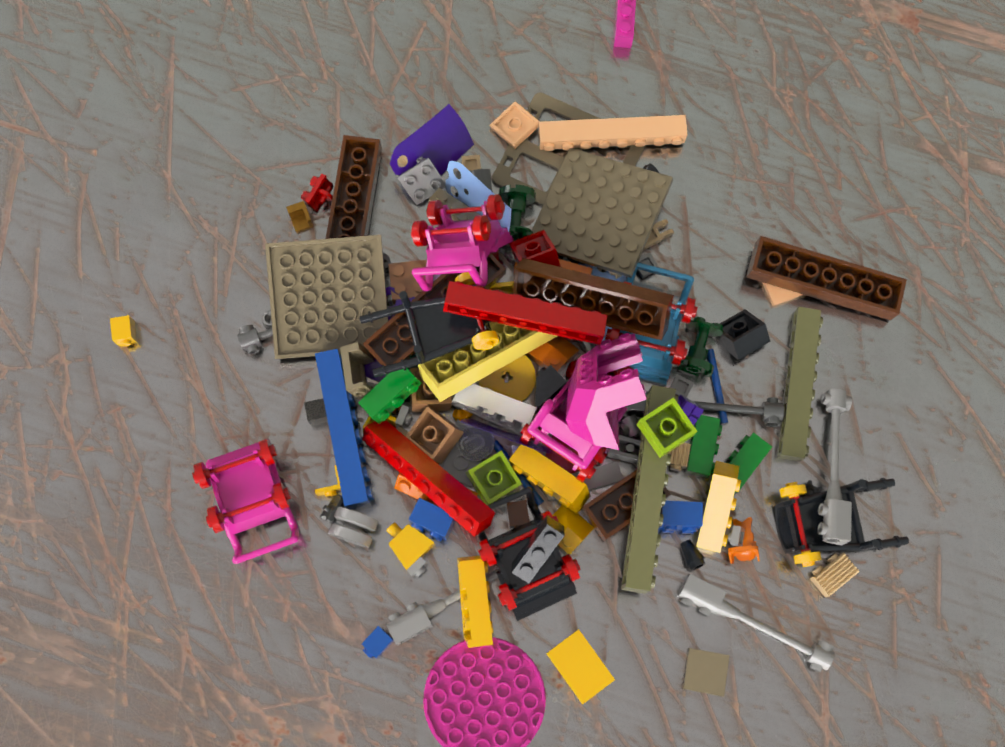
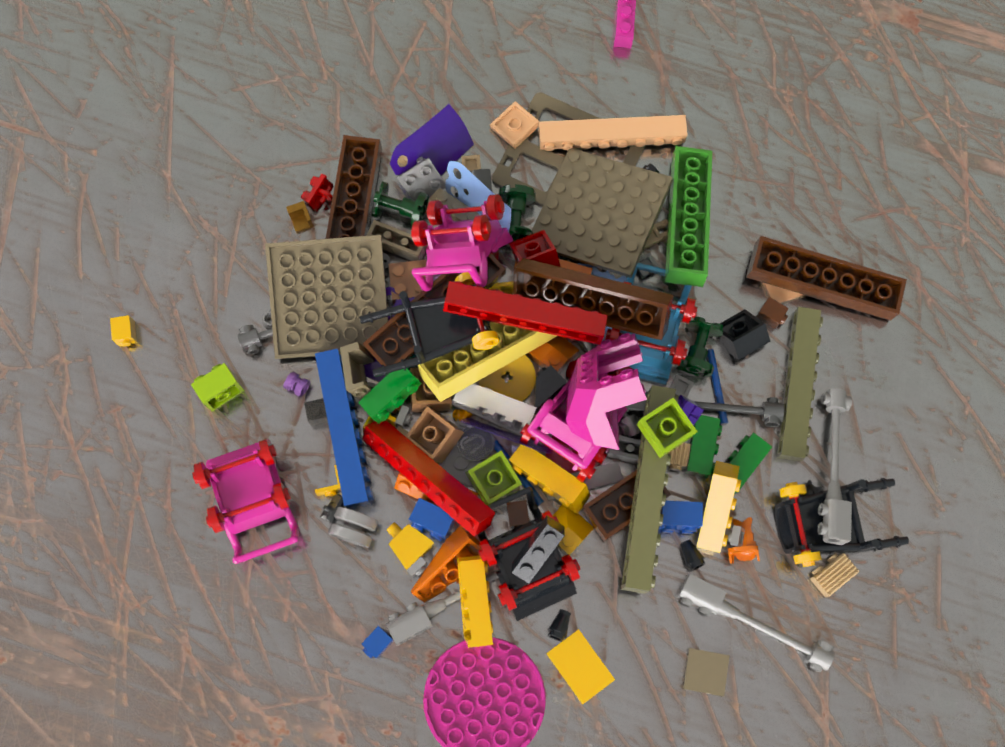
(217, 386): none -> lime brick
(296, 384): none -> medium lavender wheel
(397, 241): none -> dark tan brick
(407, 207): none -> dark green piece
(444, 566): none -> orange wedge
(559, 627): none -> black cone
(689, 217): none -> bright green brick
(773, 313): none -> reddish brown brick

